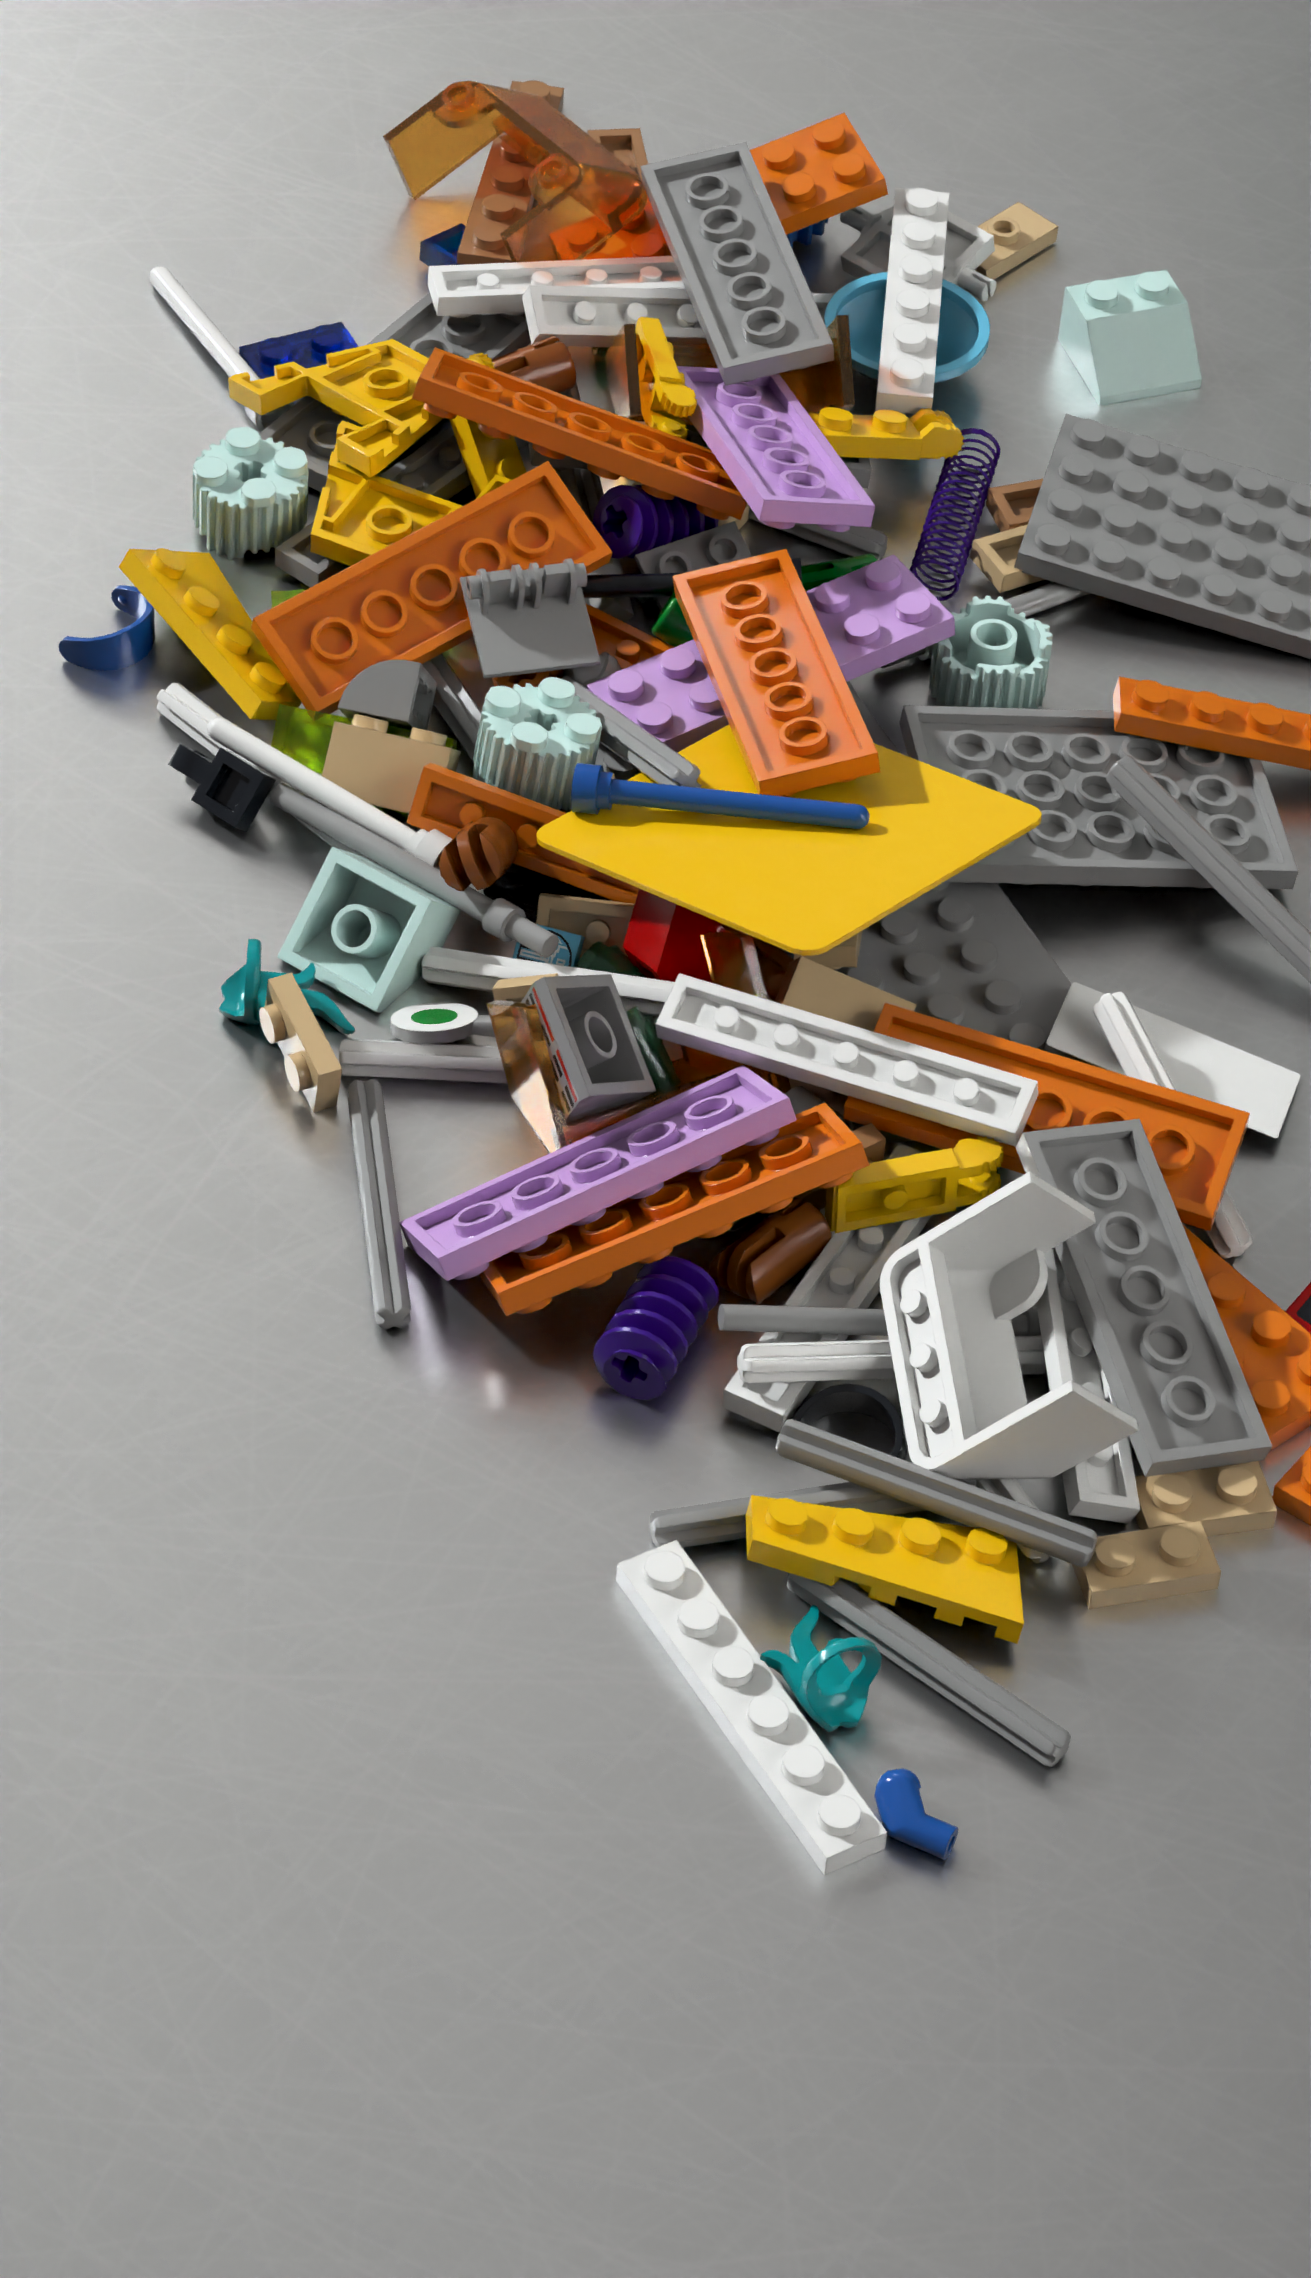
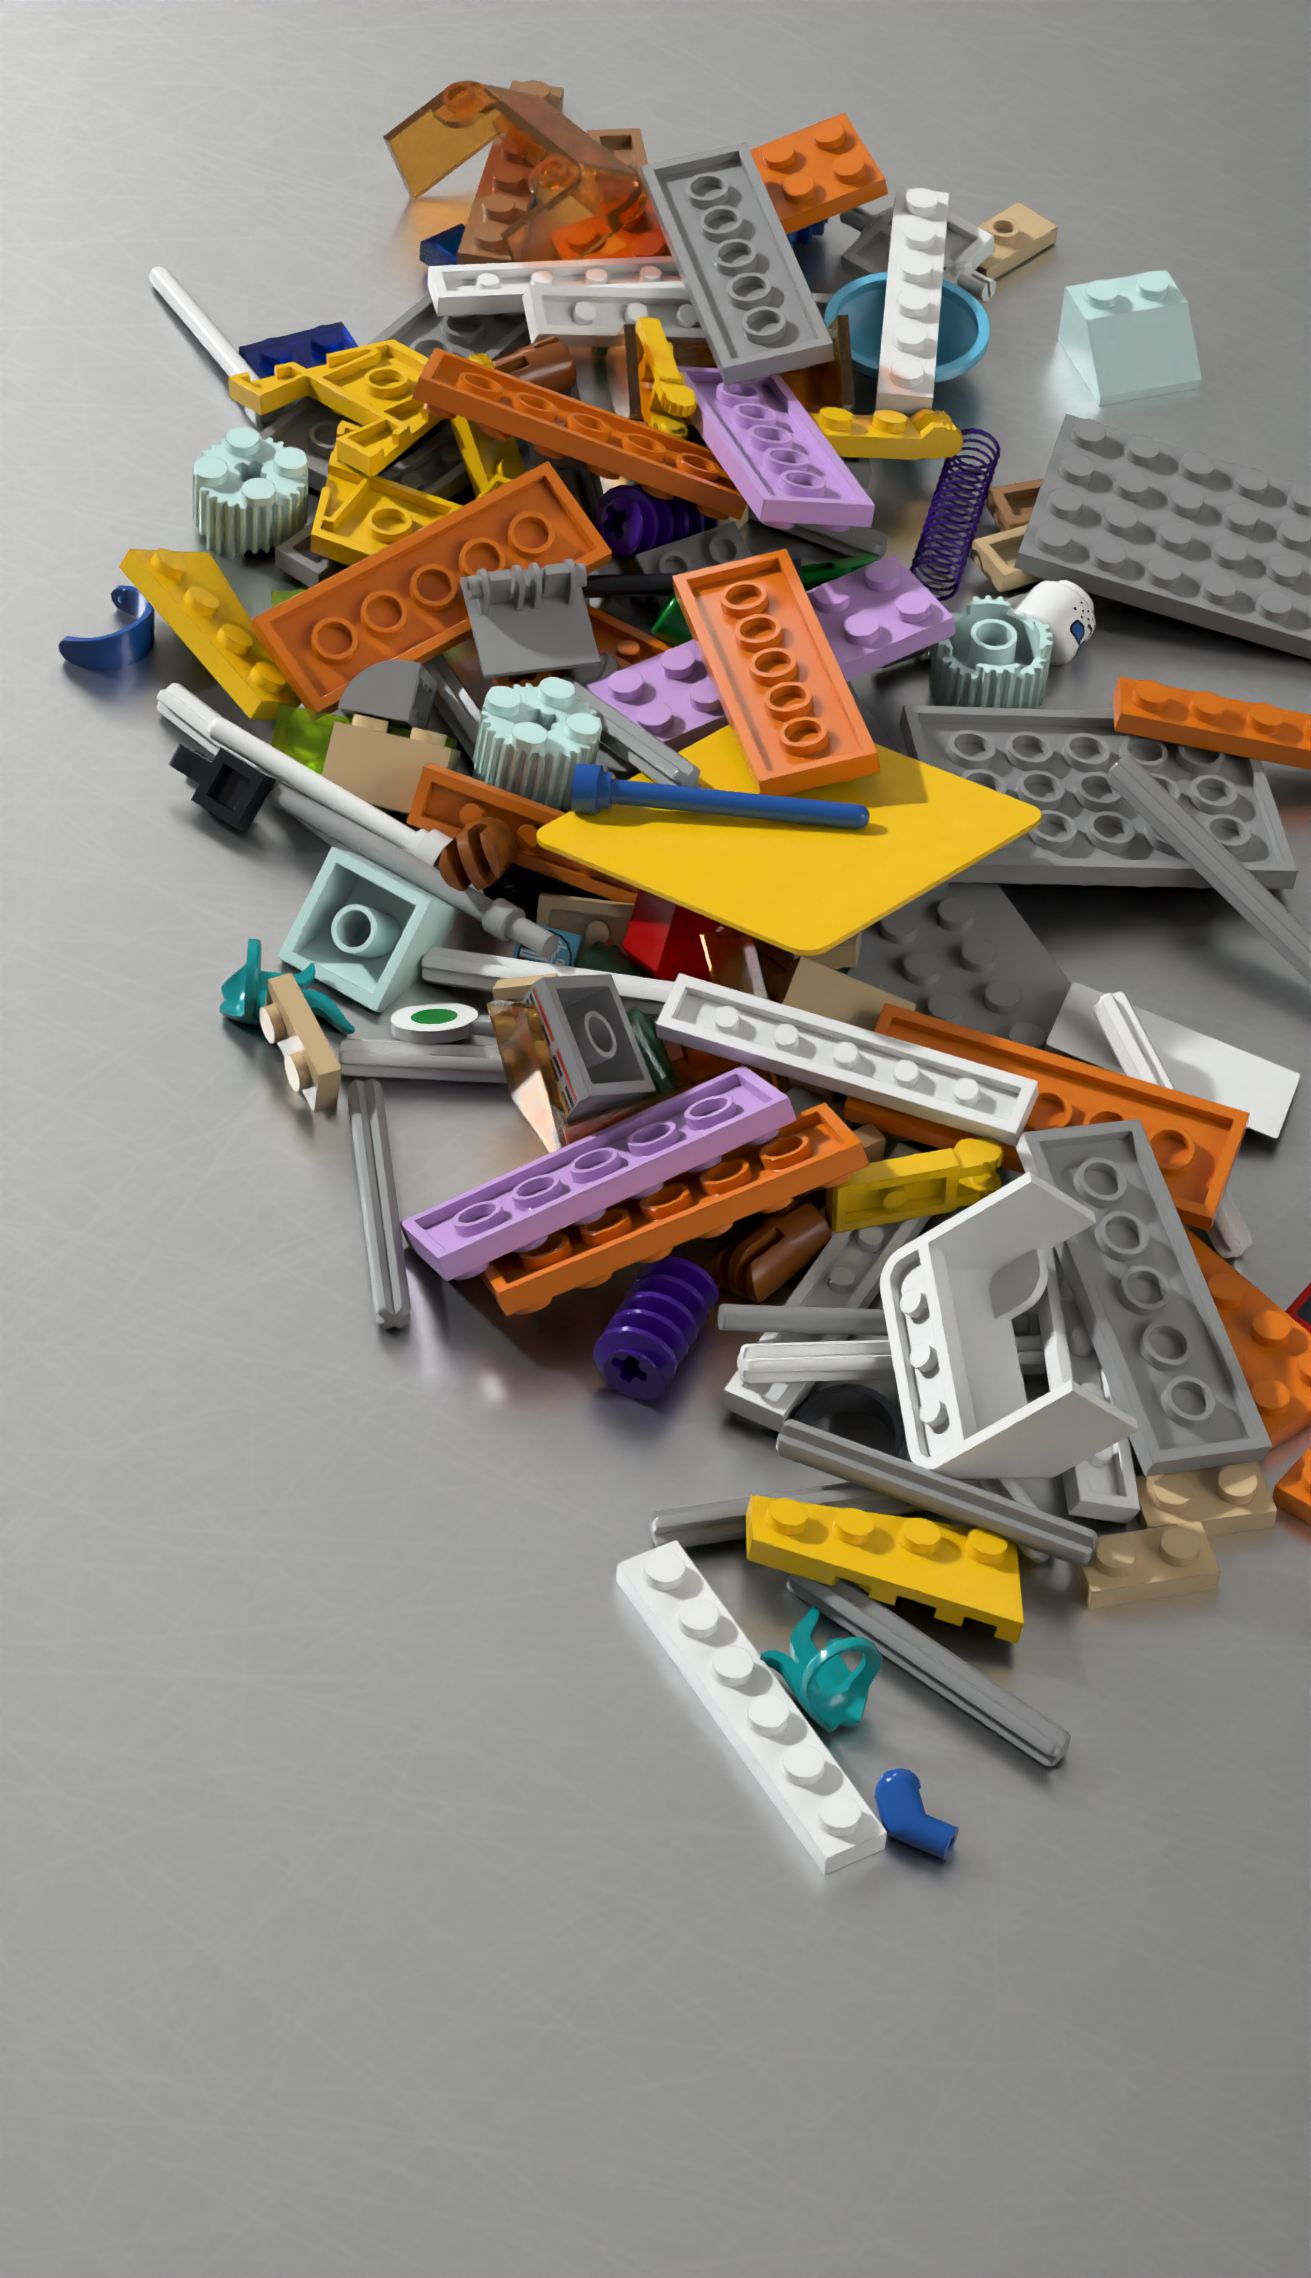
(1066, 611): none -> white head

